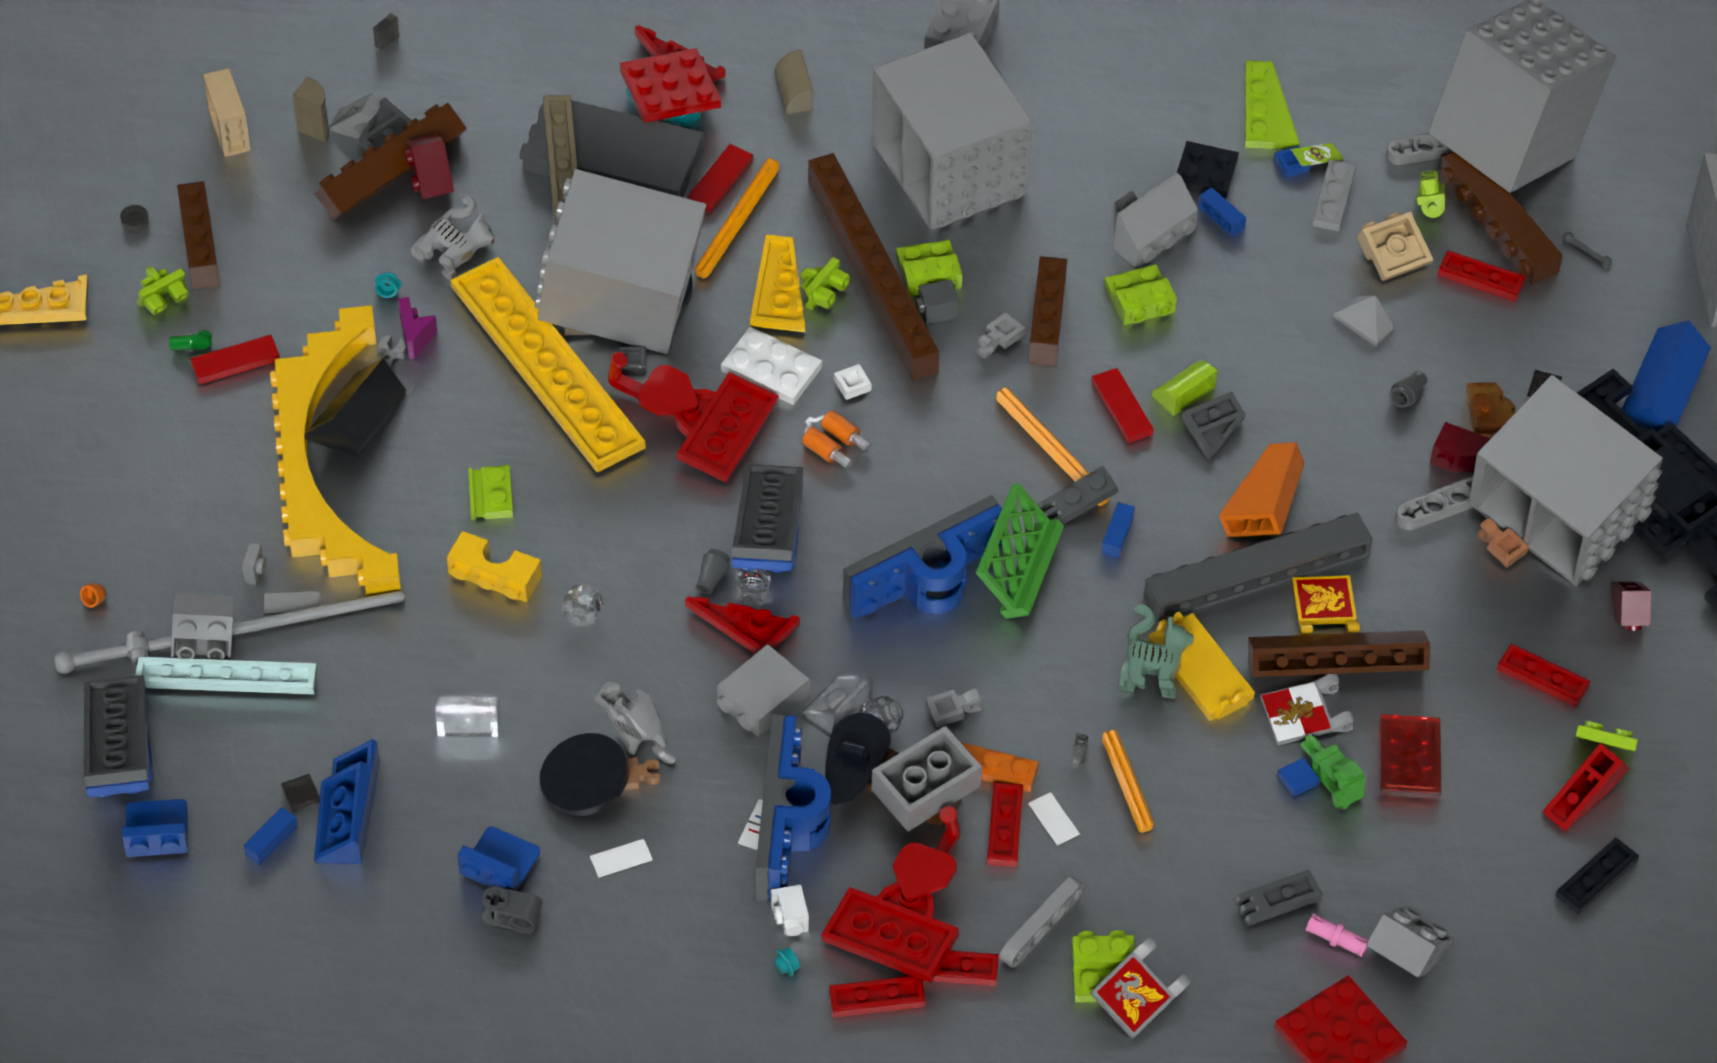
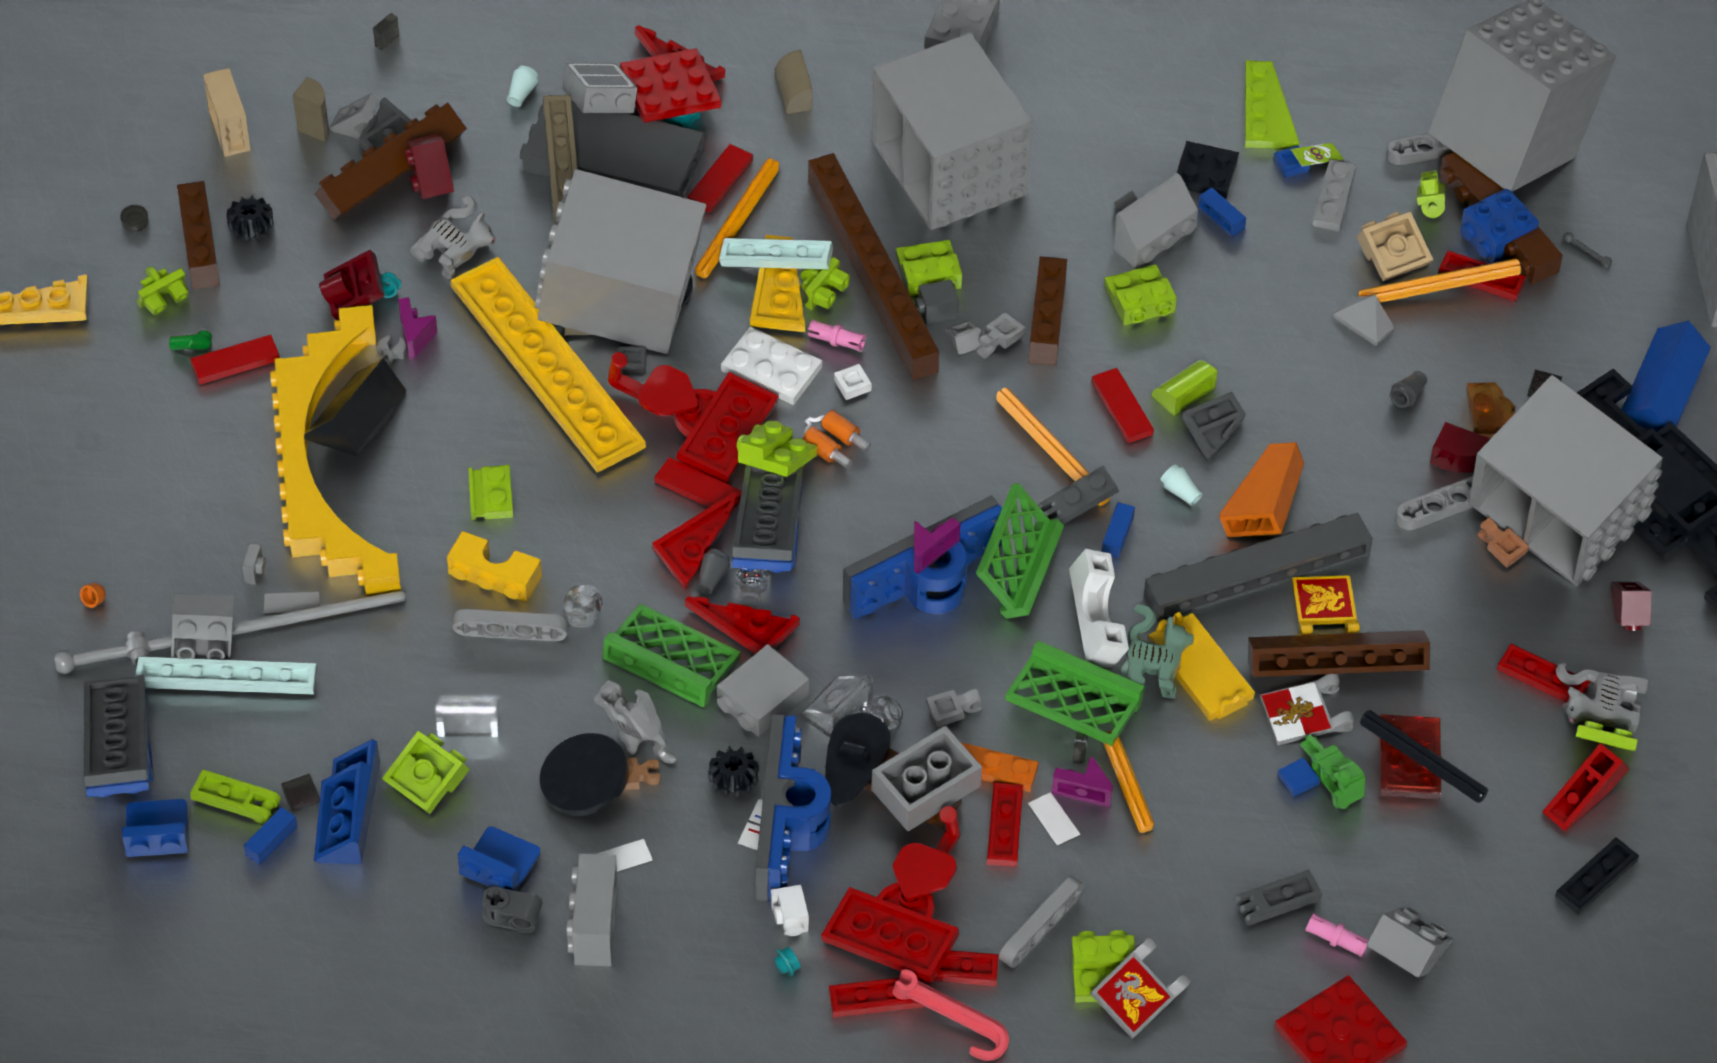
(234, 796): none -> lime plate
(249, 218): none -> black gear
(353, 283): none -> dark red plate
(426, 771): none -> lime plate
(480, 624): none -> light grey beam
(522, 83): none -> light aqua cone
(593, 910): none -> light grey brick
(599, 88): none -> light grey brick
(660, 667): none -> bright green fence
(685, 545): none -> red wing
(693, 483): none -> red tile
(733, 771): none -> black gear
(774, 450): none -> lime plate
(776, 253): none -> light aqua plate
(836, 335): none -> bright pink pin
(910, 987): none -> coral piece
(932, 545): none -> magenta slope
(964, 336): none -> light grey slope
(1084, 678): none -> bright green fence
(1087, 787): none -> magenta slope
(1091, 583): none -> white arch
(1180, 484): none -> light aqua cone
(1424, 756): none -> black axle
(1444, 281): none -> light orange axle
(1496, 223): none -> blue bracket
(1608, 695): none -> light grey animal

